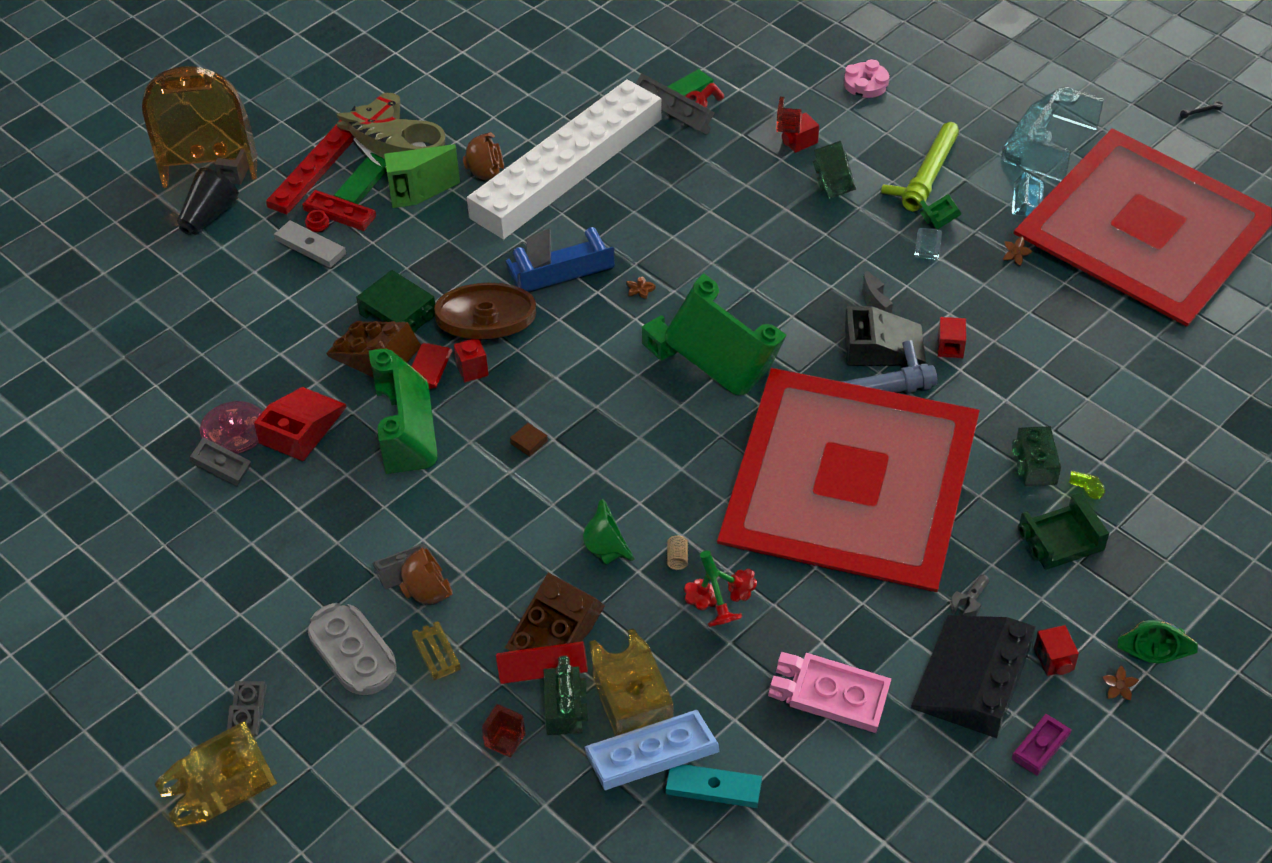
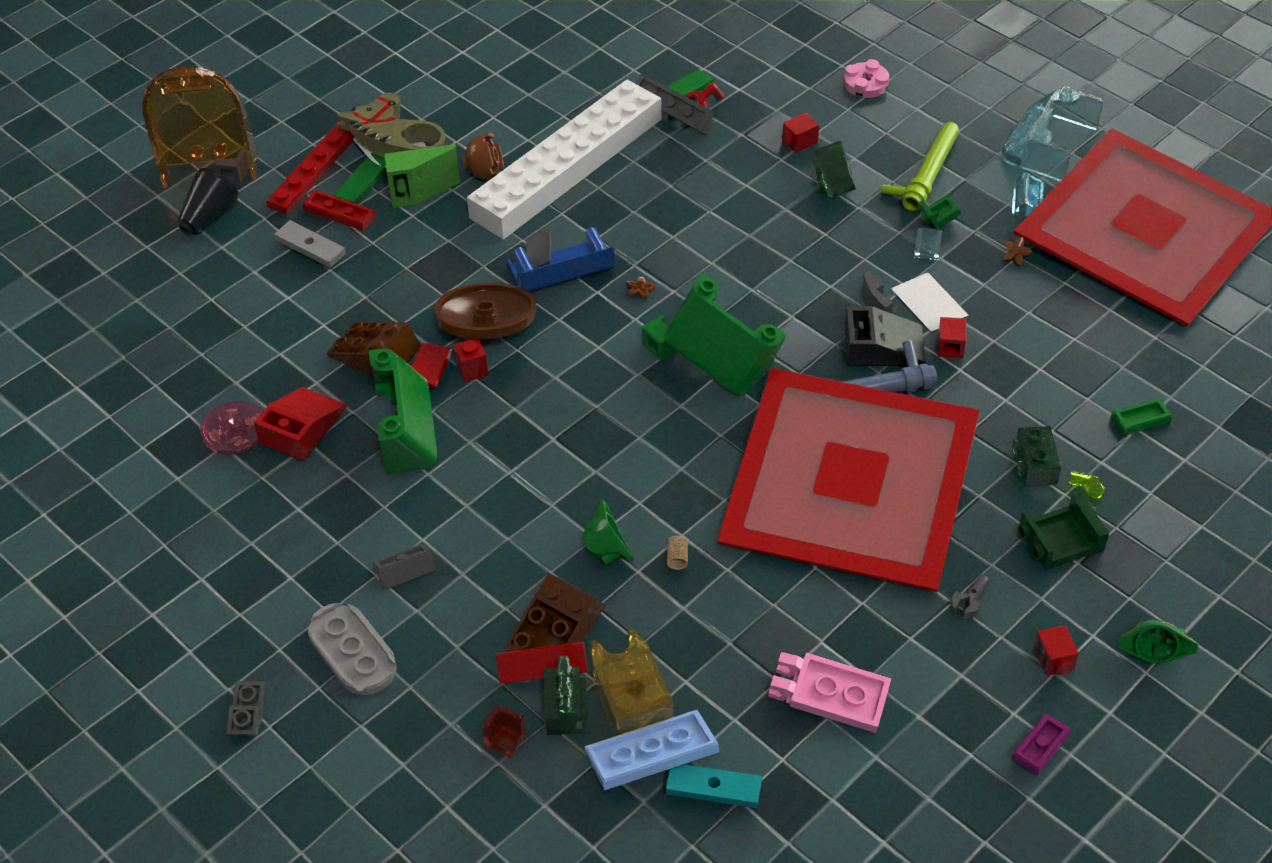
(217, 776): clear yellow brick -> none
(220, 461): dark grey hinge -> none
(317, 221): red plate -> none
(397, 300): dark green panel -> none
(424, 579): dark orange cylinder -> none
(428, 633): clear yellow tile -> none
(528, 439): reddish brown tile -> none
(705, 594): red plant -> none
(788, 119): clear red panel -> none
(928, 300): none -> white sticker
(974, 671): black slope -> none
(1120, 684): dark orange plant -> none
(1141, 416): none -> green tile
(1217, 105): black hinge -> none

